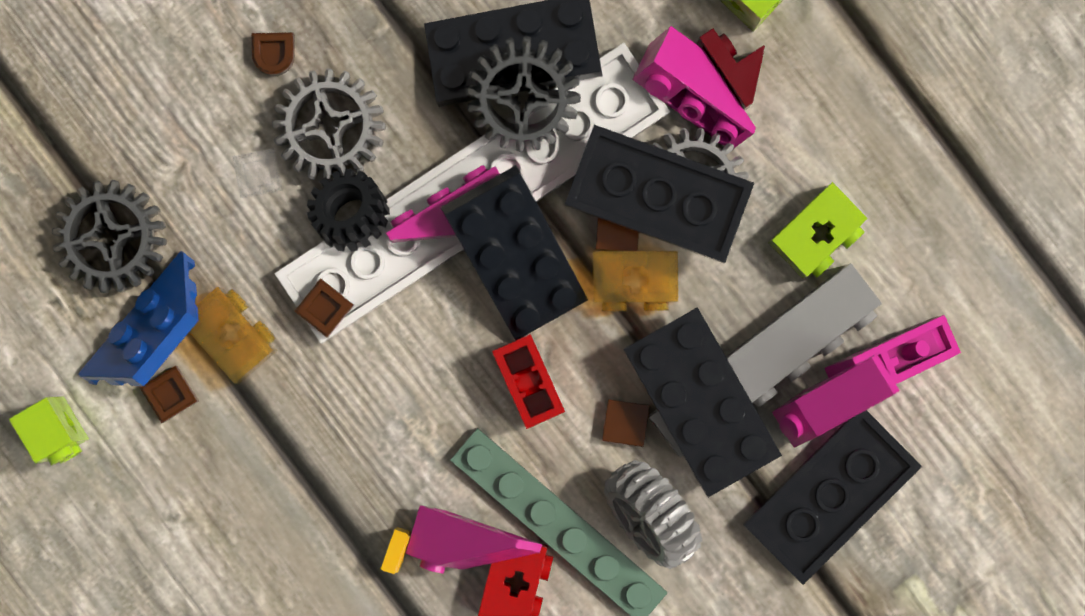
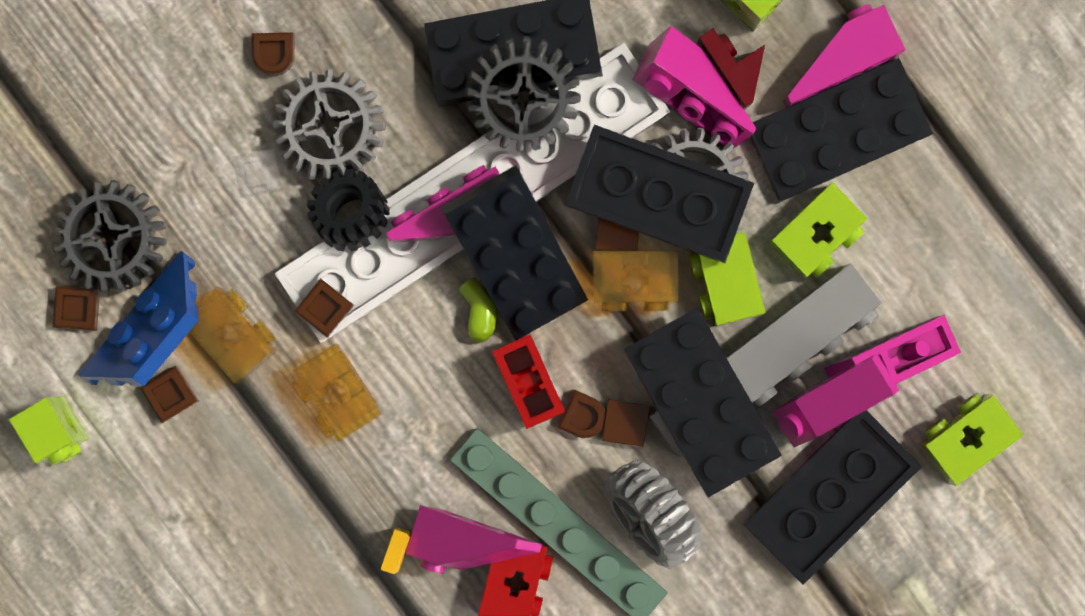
(76, 308): none -> reddish brown tile
(358, 404): none -> clear yellow brick
(482, 312): none -> lime arm
(583, 416): none -> reddish brown tile
(730, 287): none -> lime brick
(839, 130): none -> black plate
(856, 48): none -> dark pink slope
(994, 434): none -> lime brick

